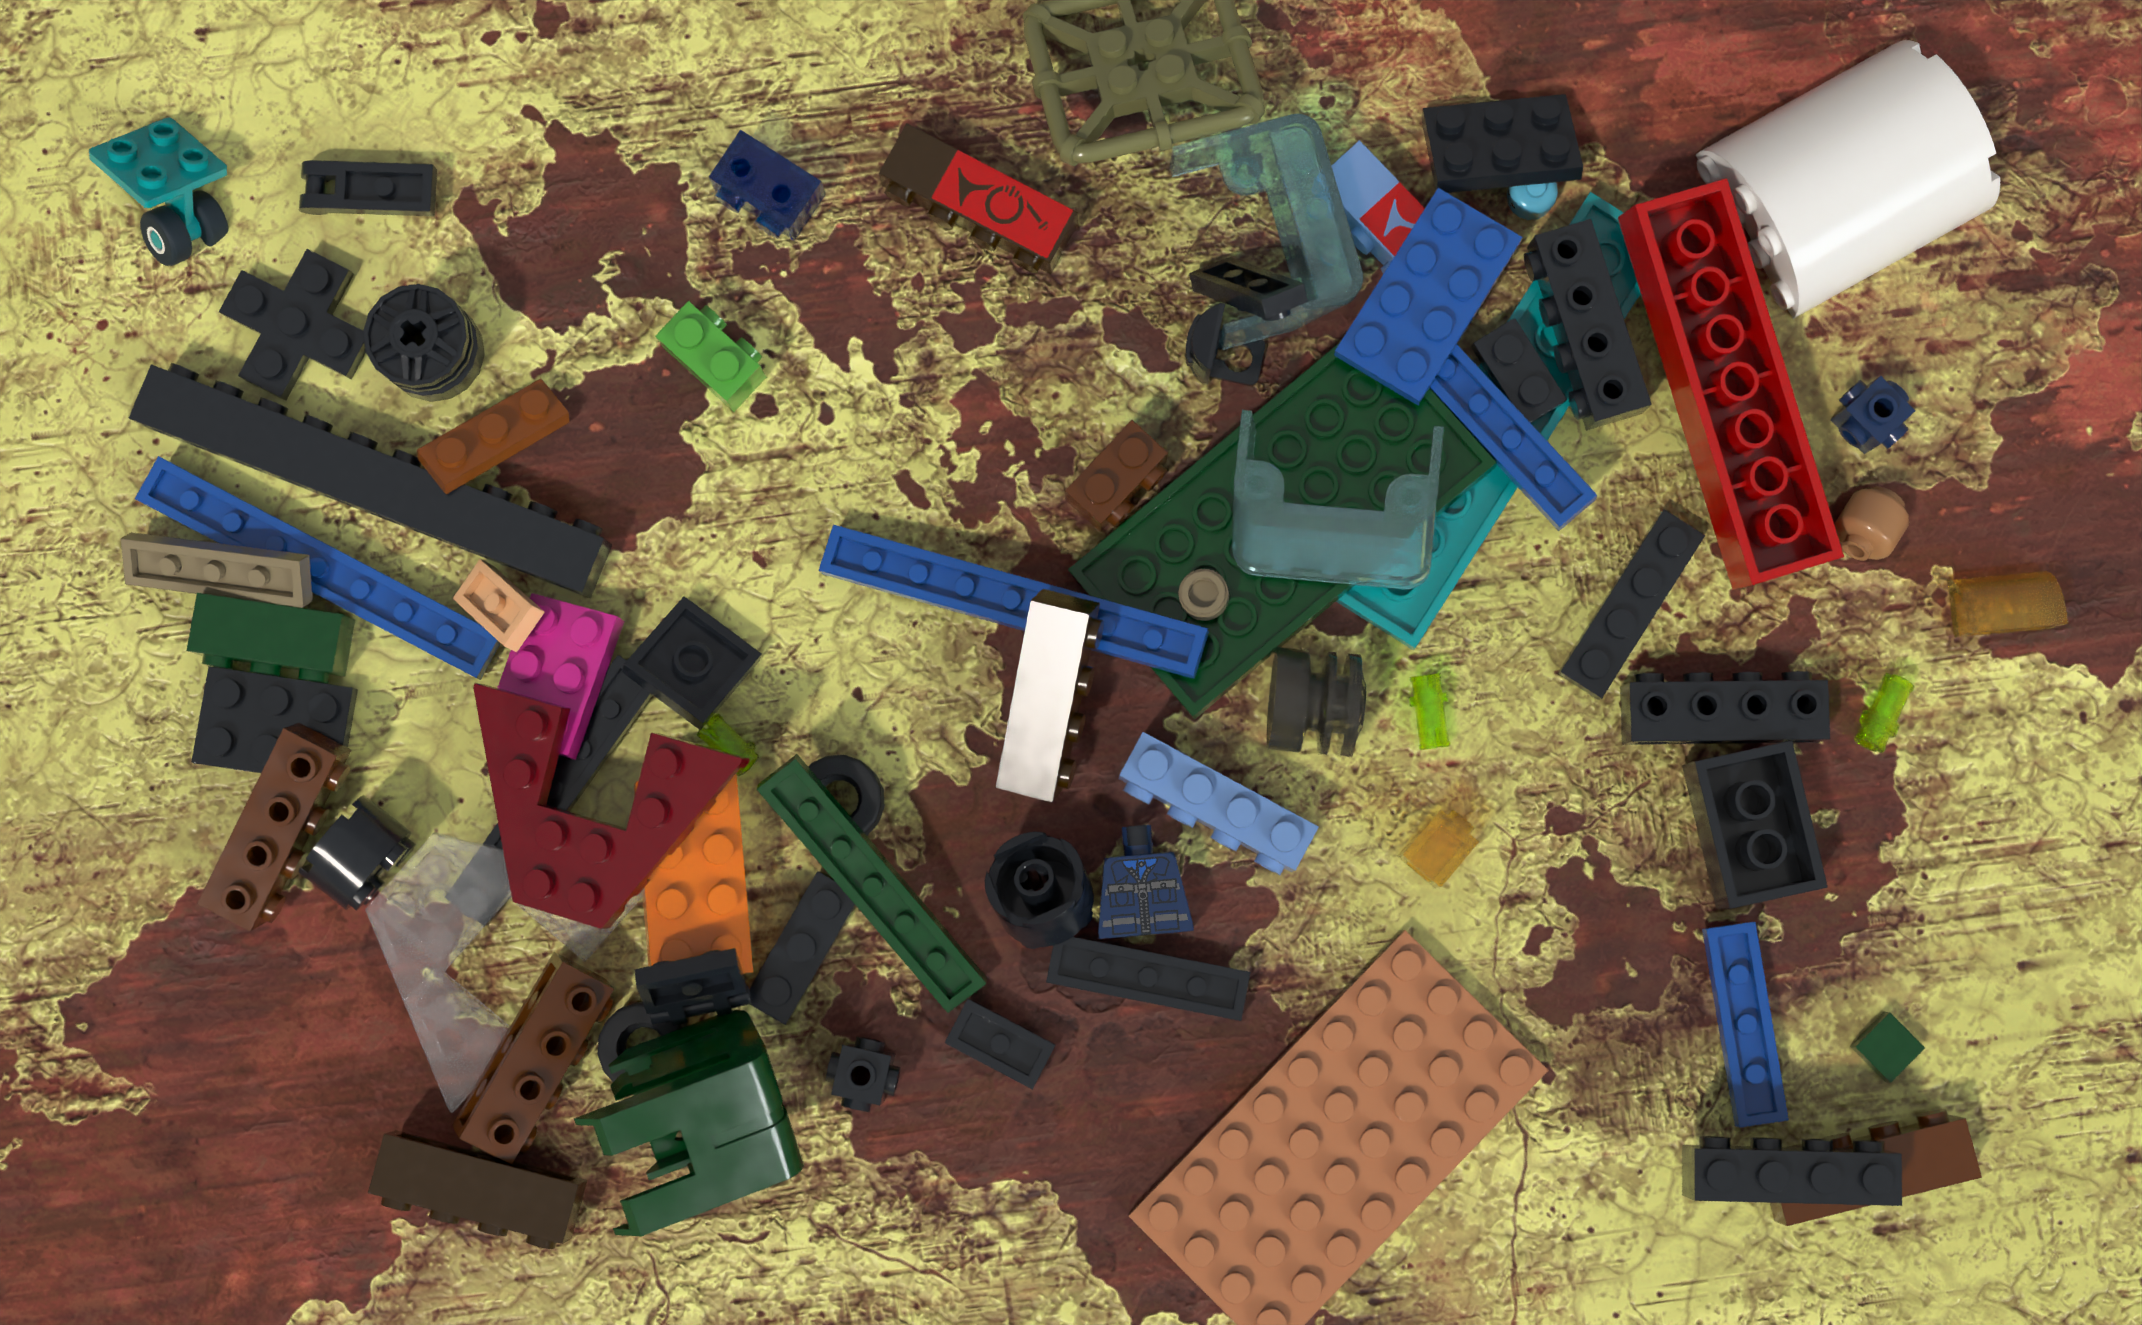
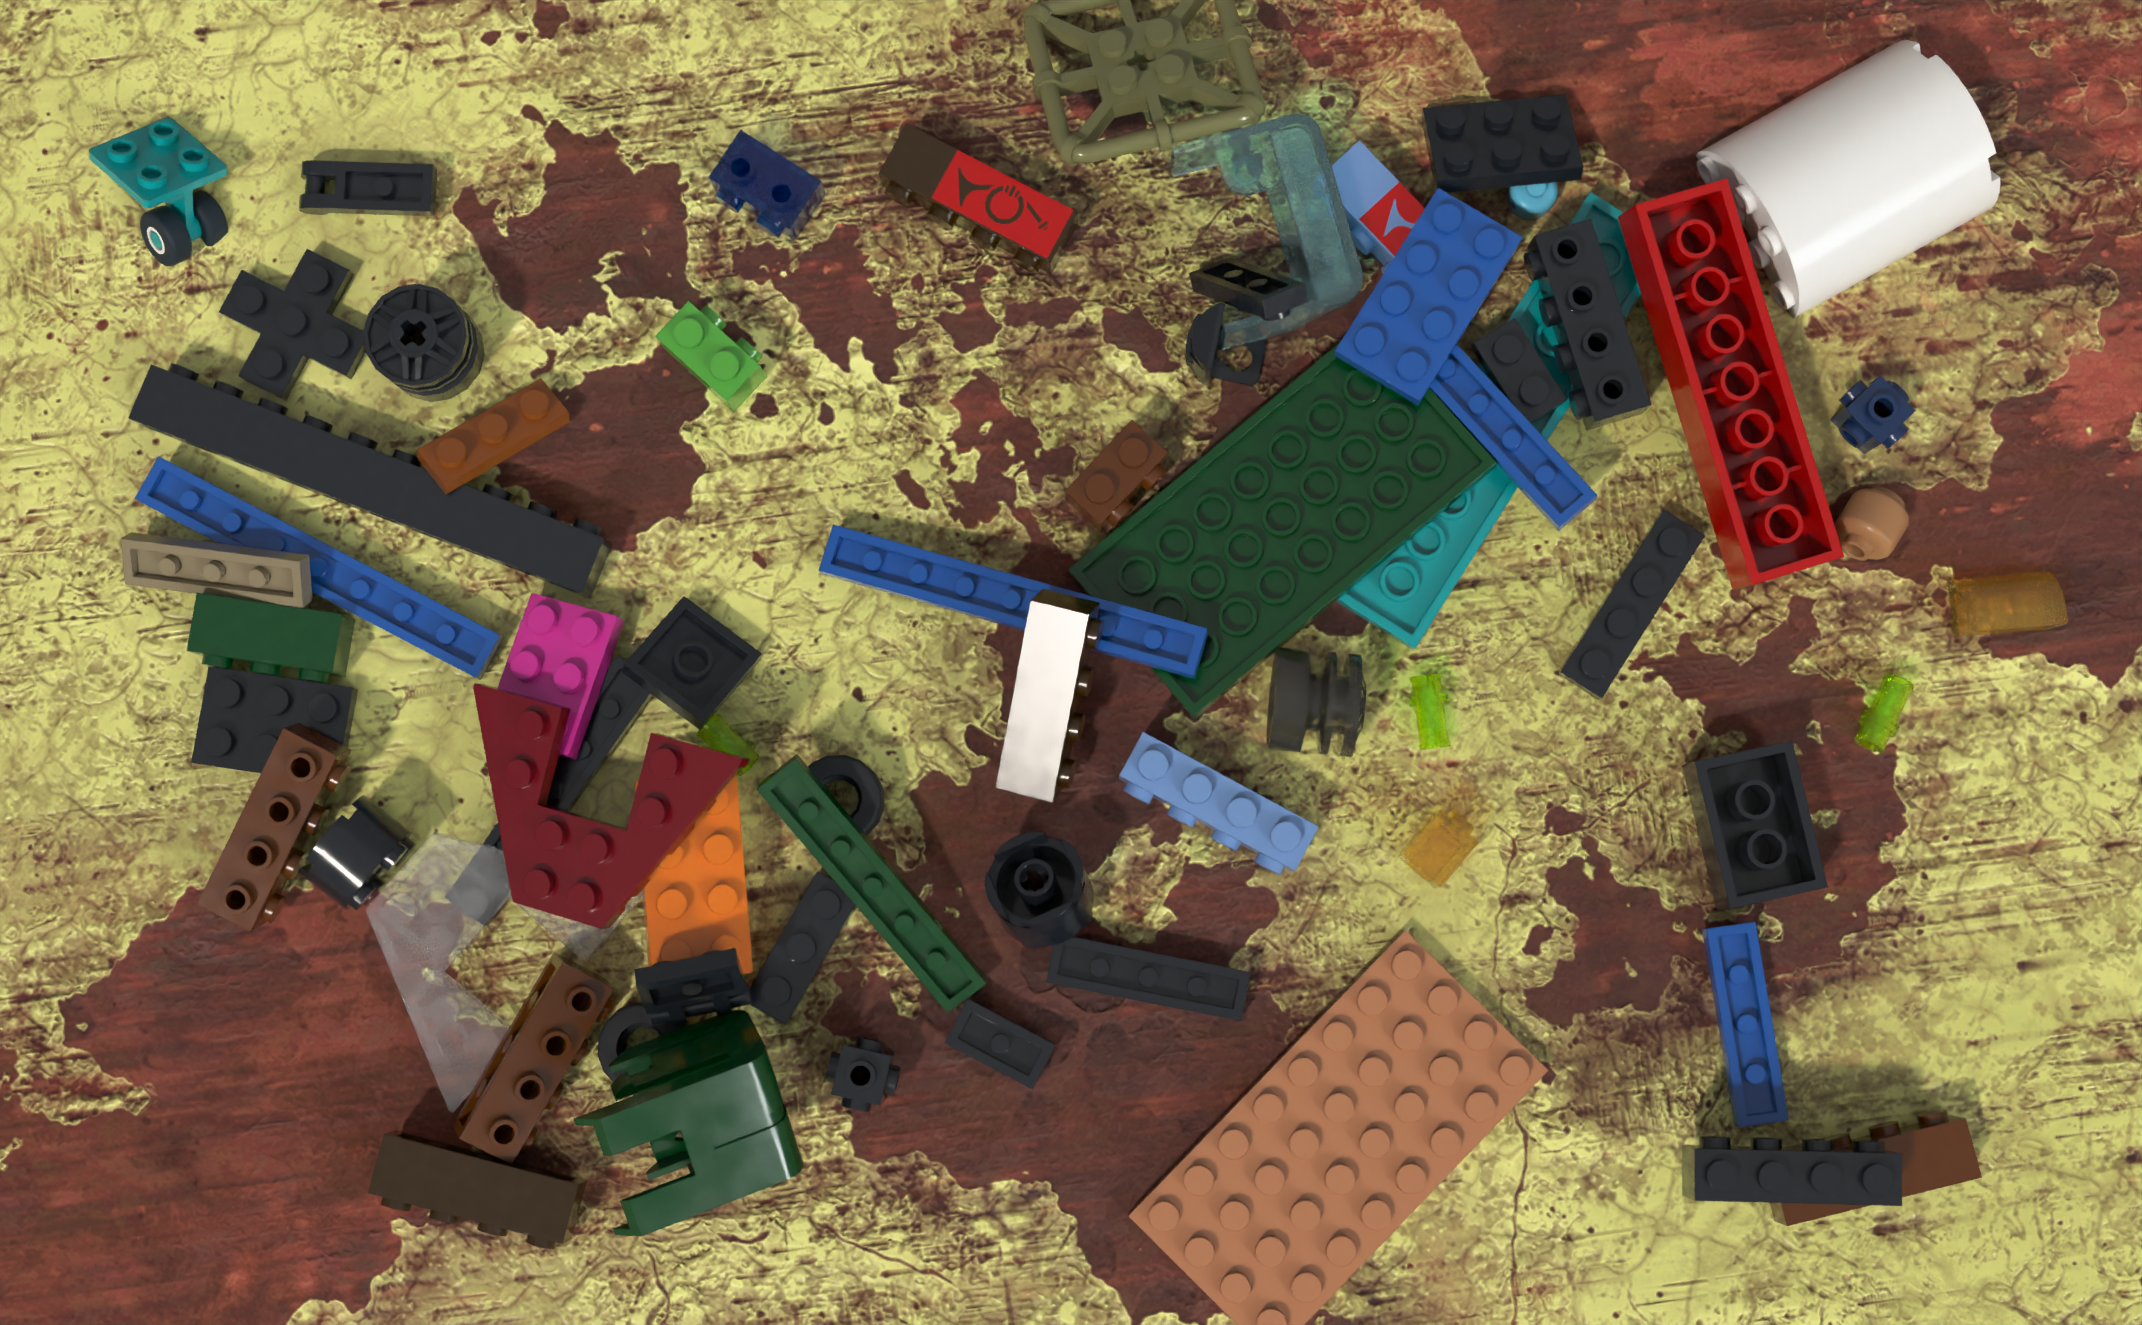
(498, 605): light nougat plate -> none
(1142, 890): torso -> none
(1203, 594): dark tan tile -> none
(1333, 542): clear light blue windscreen -> none
(1724, 711): black brick -> none
(1887, 1047): dark green tile -> none

